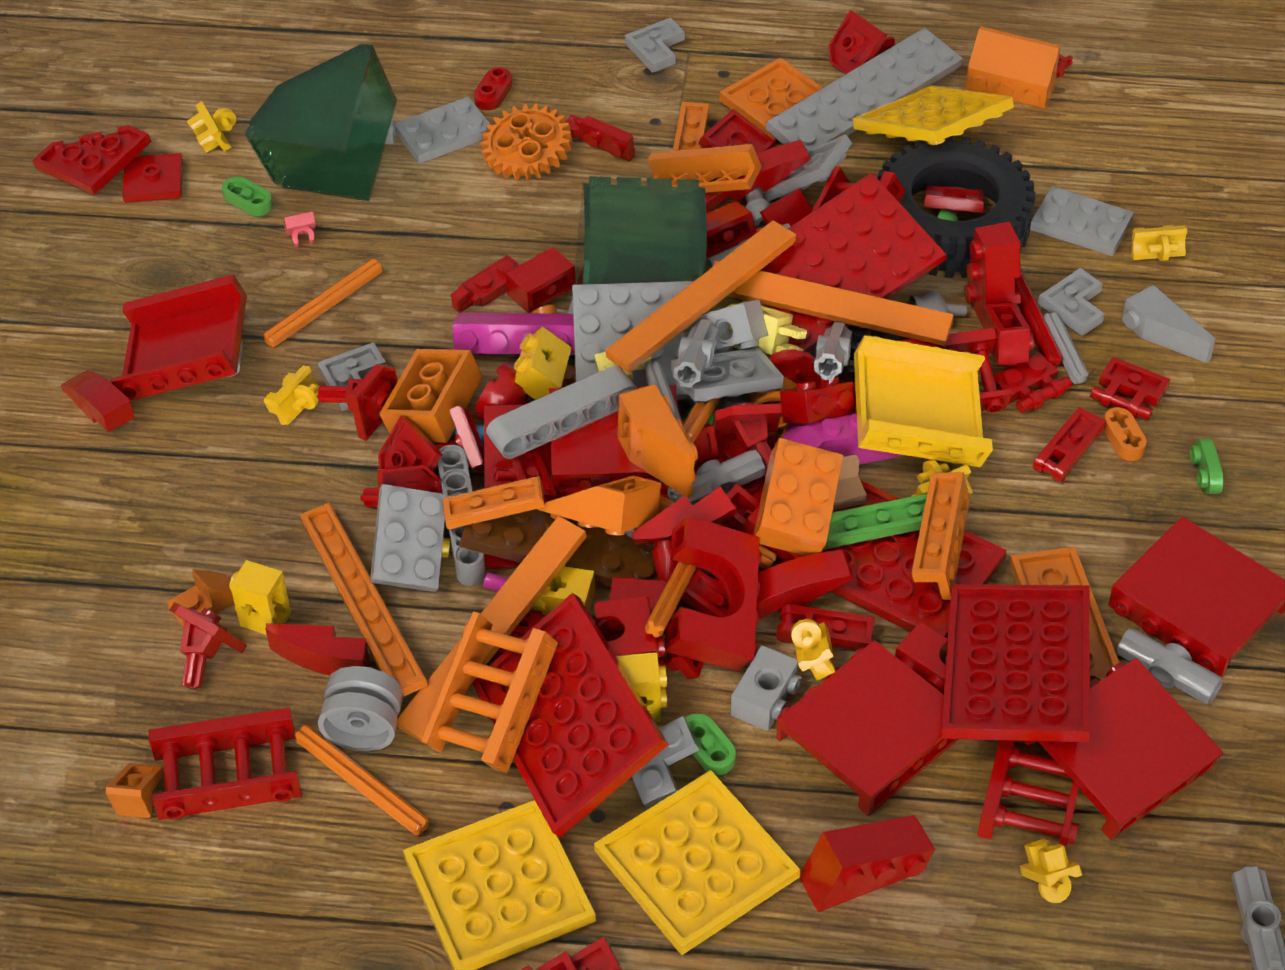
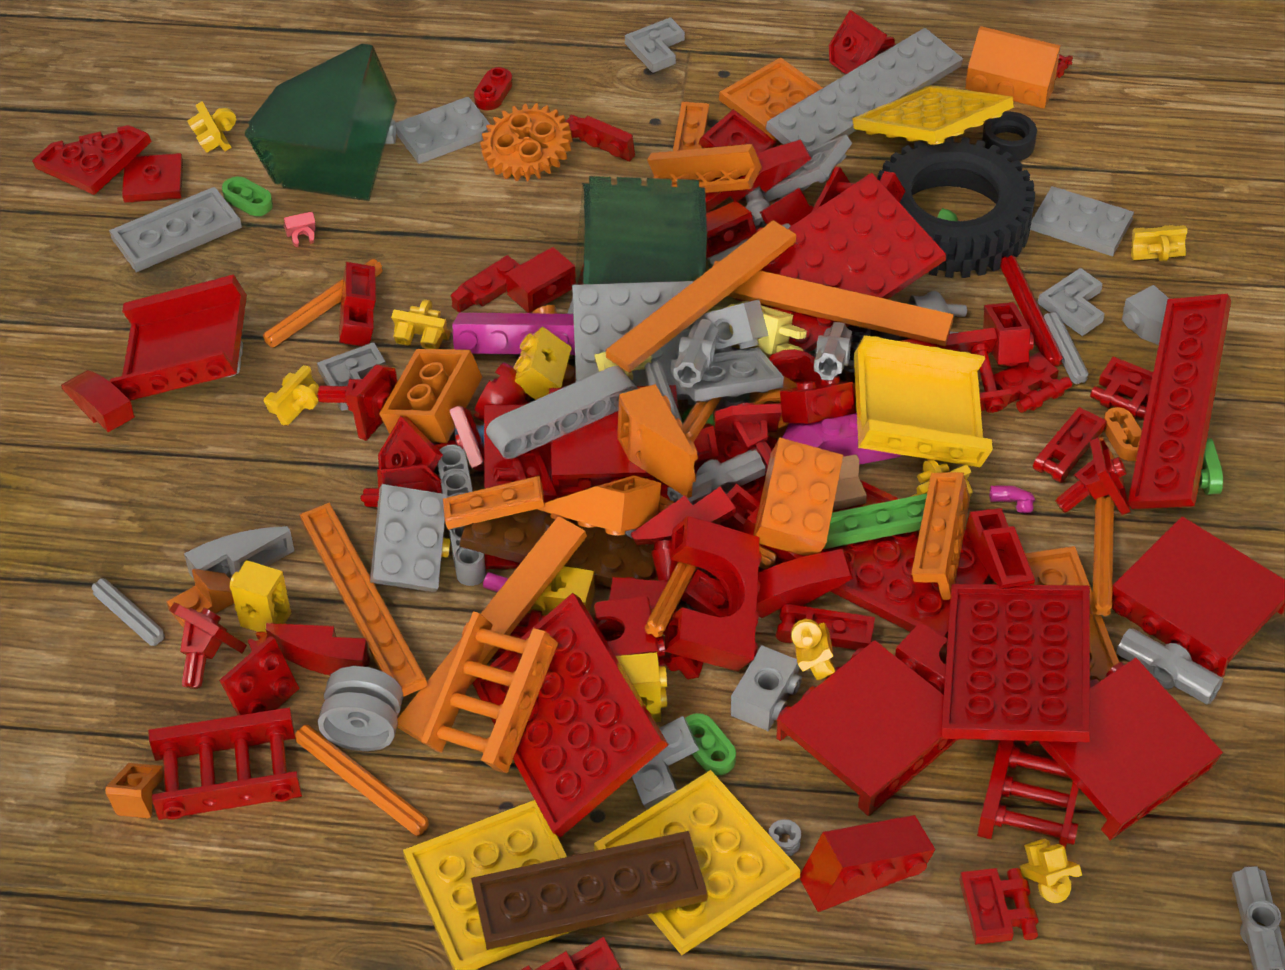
(128, 612): none -> light grey axle
(175, 229): none -> light grey plate
(231, 551): none -> light grey slope
(260, 679): none -> red plate
(357, 304): none -> red slope
(420, 321): none -> yellow hips
(588, 890): none -> reddish brown plate
(786, 827): none -> light grey bush
(954, 198): red plate -> none
(987, 906): none -> red plate
(993, 267): red wedge -> none
(999, 548): none -> red slope
(1013, 123): none -> black tyre
(1013, 494): none -> dark pink arm
(1098, 479): none -> red piece
(1103, 556): none -> orange axle
(1180, 403): none -> red plate

